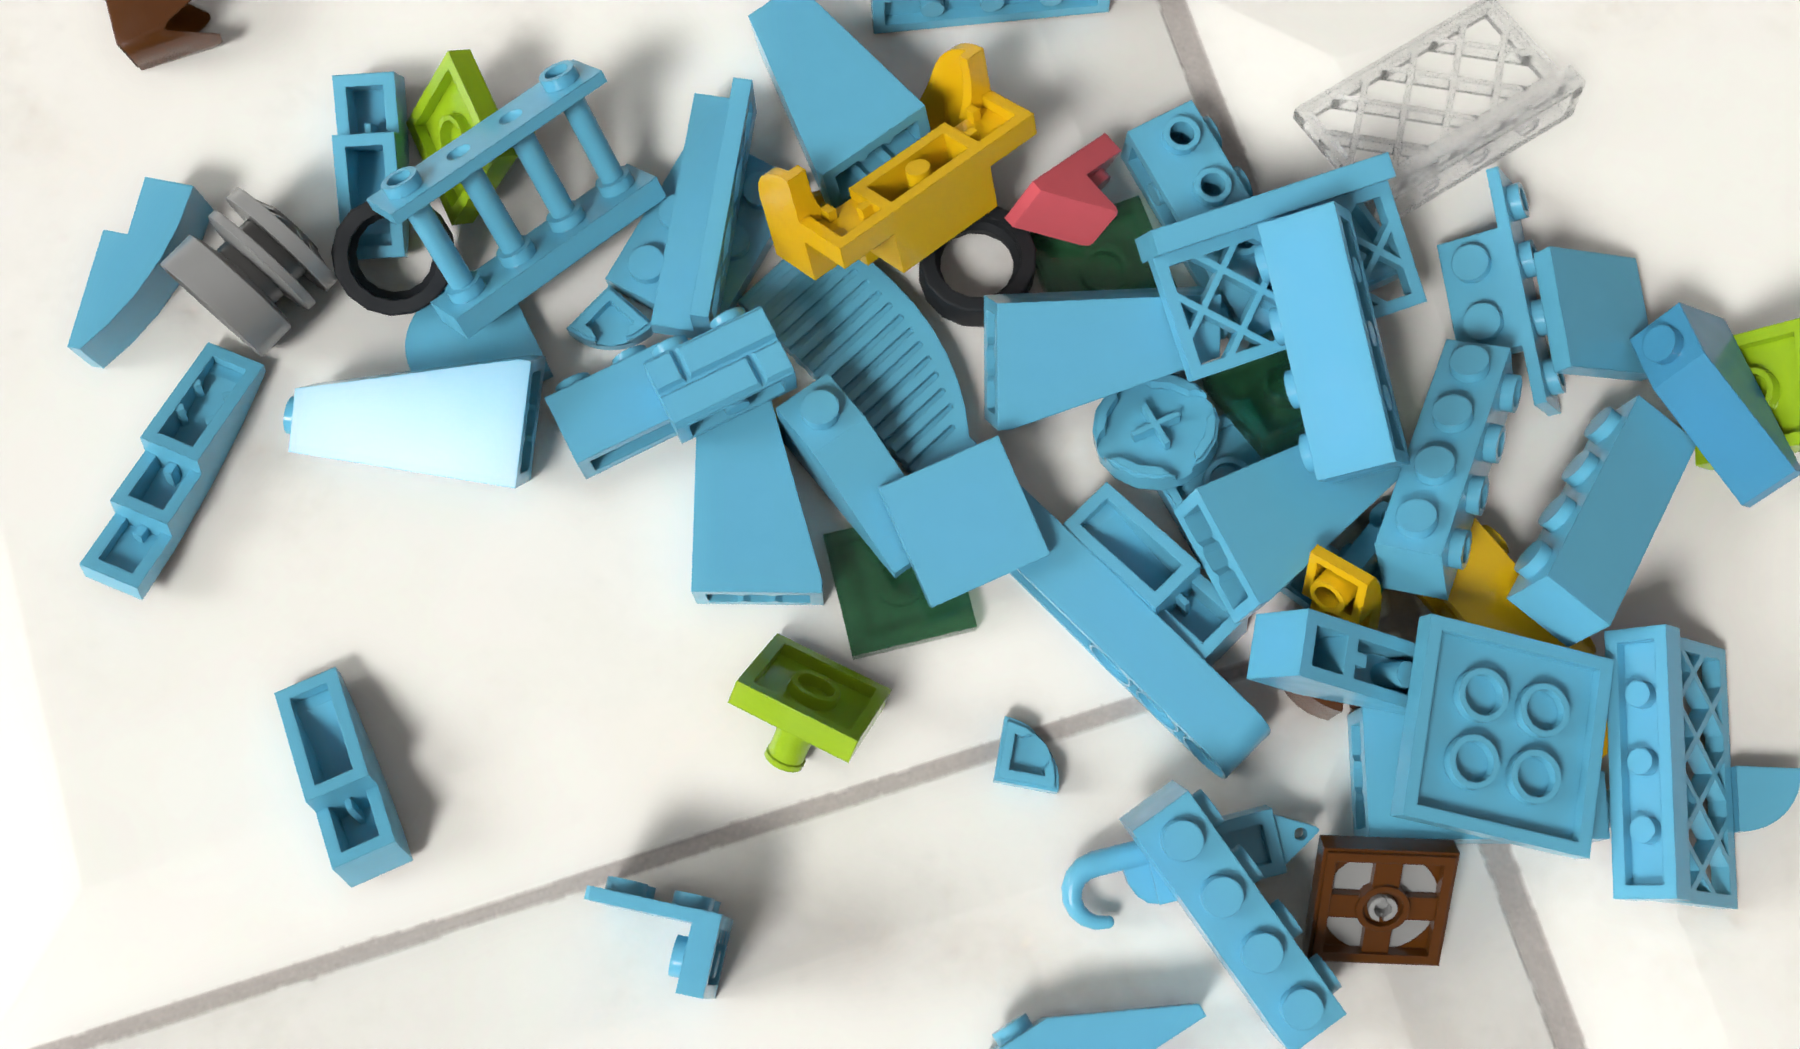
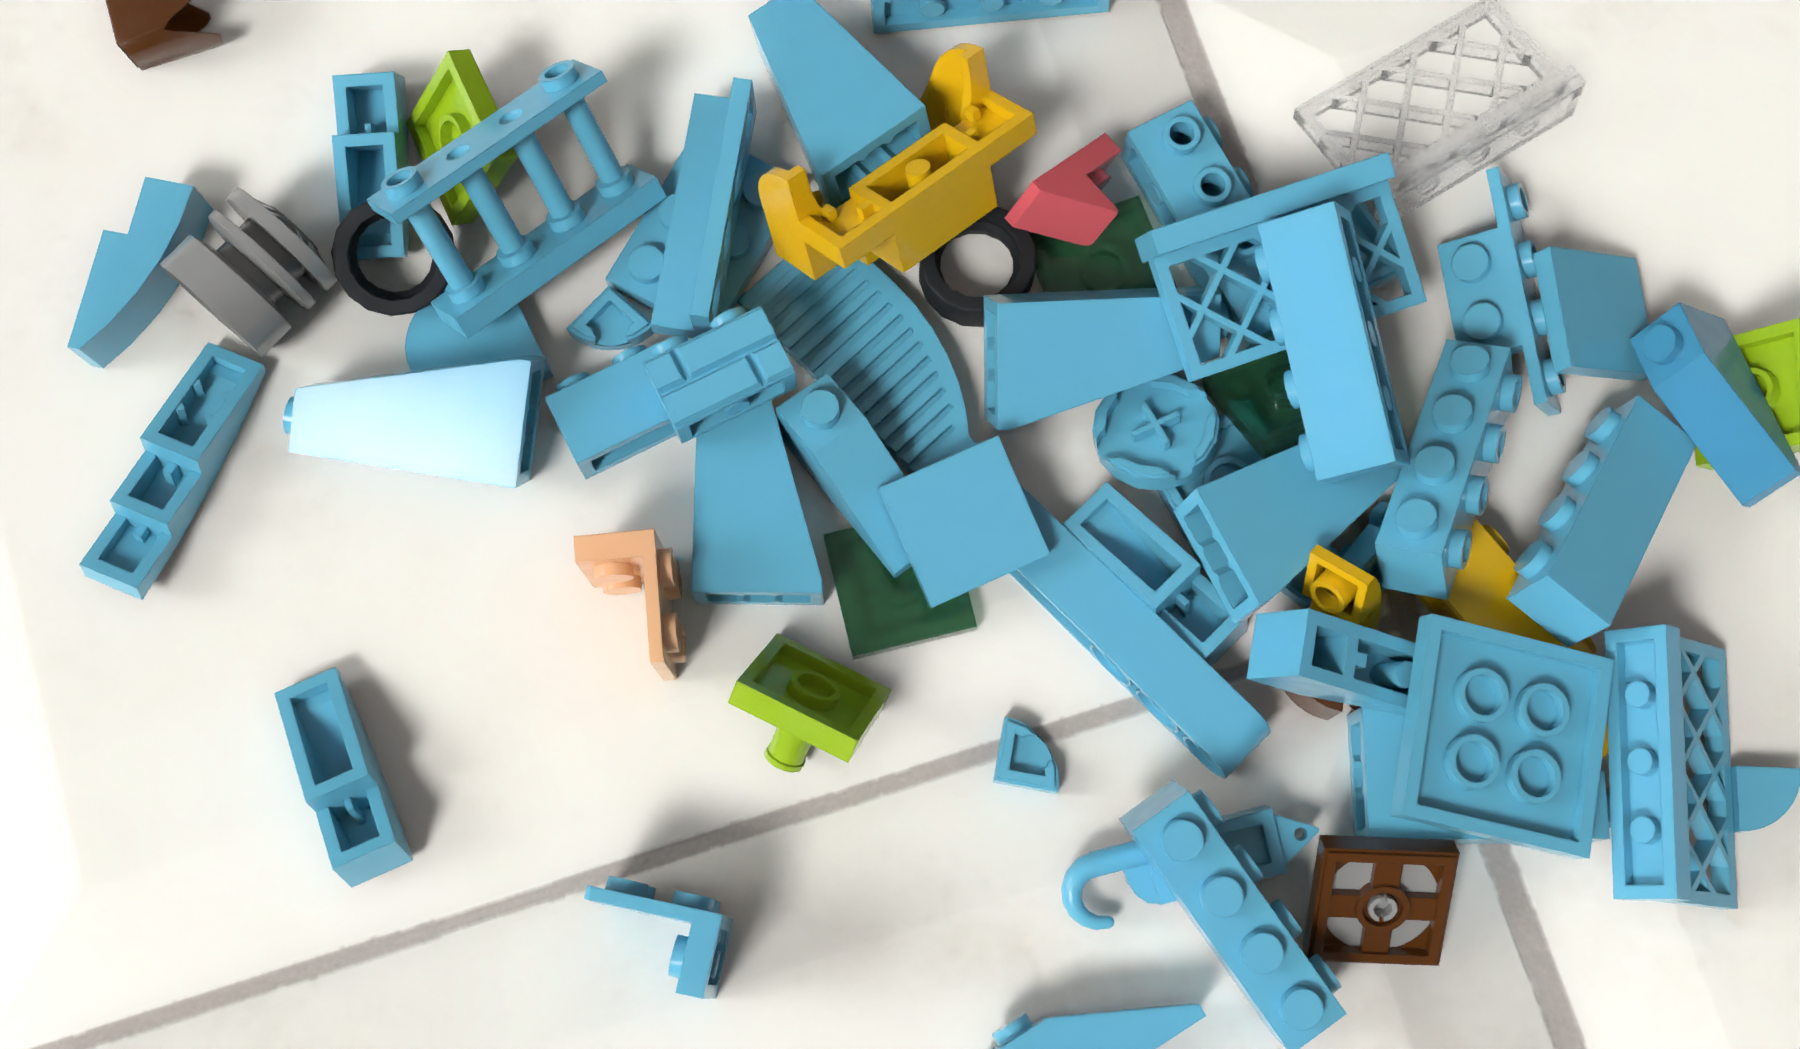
(620, 565): none -> light nougat bracket

